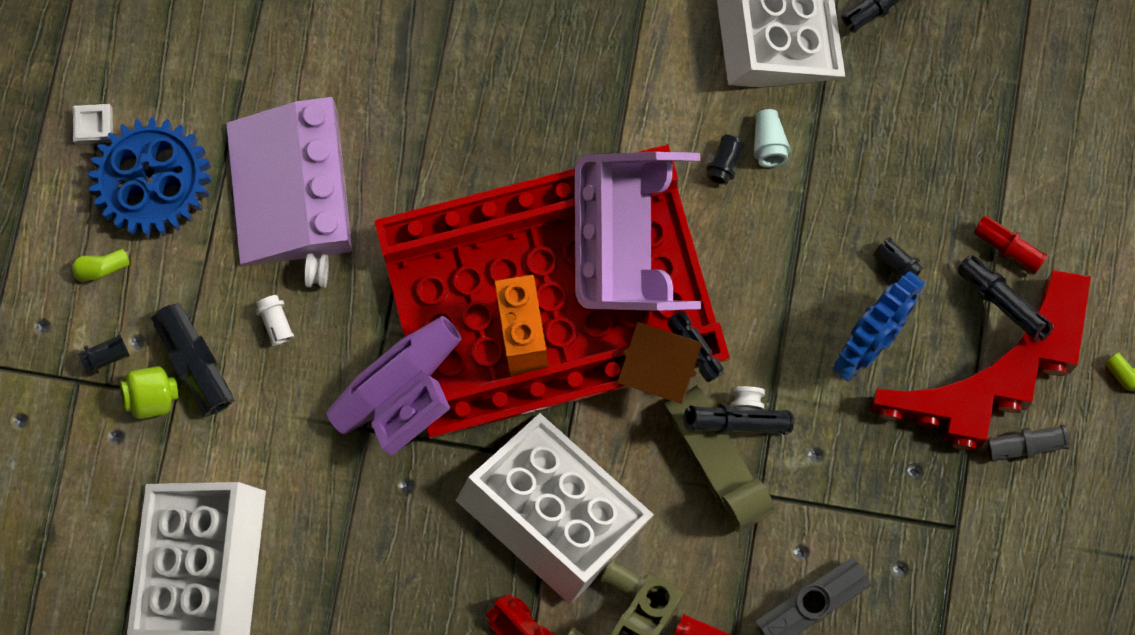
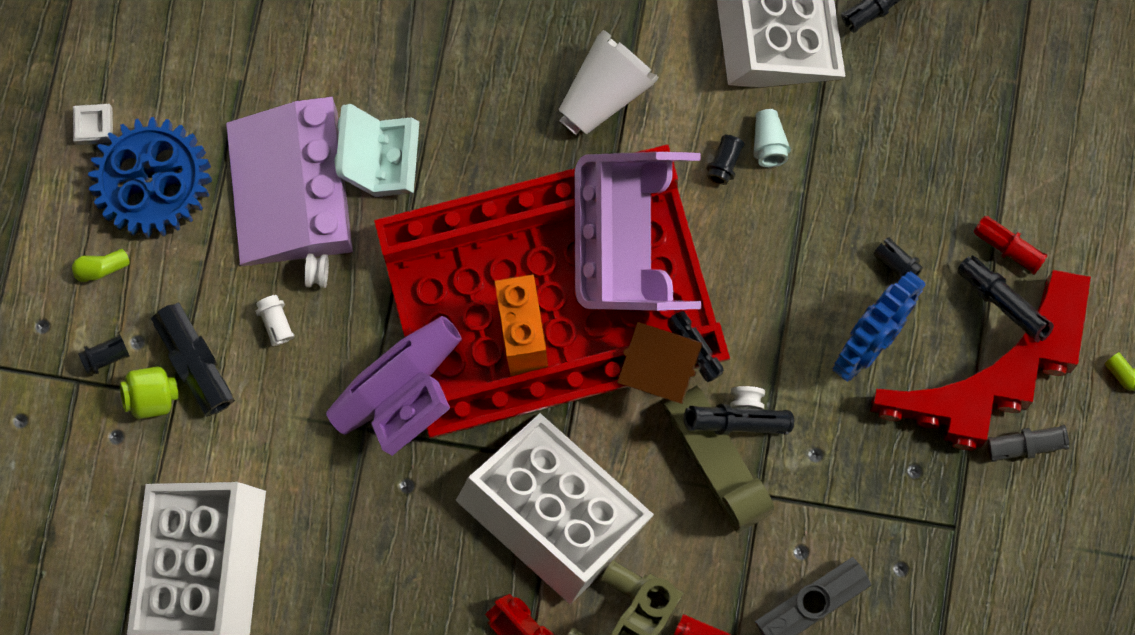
(376, 152): none -> light aqua bracket
(604, 85): none -> white cone

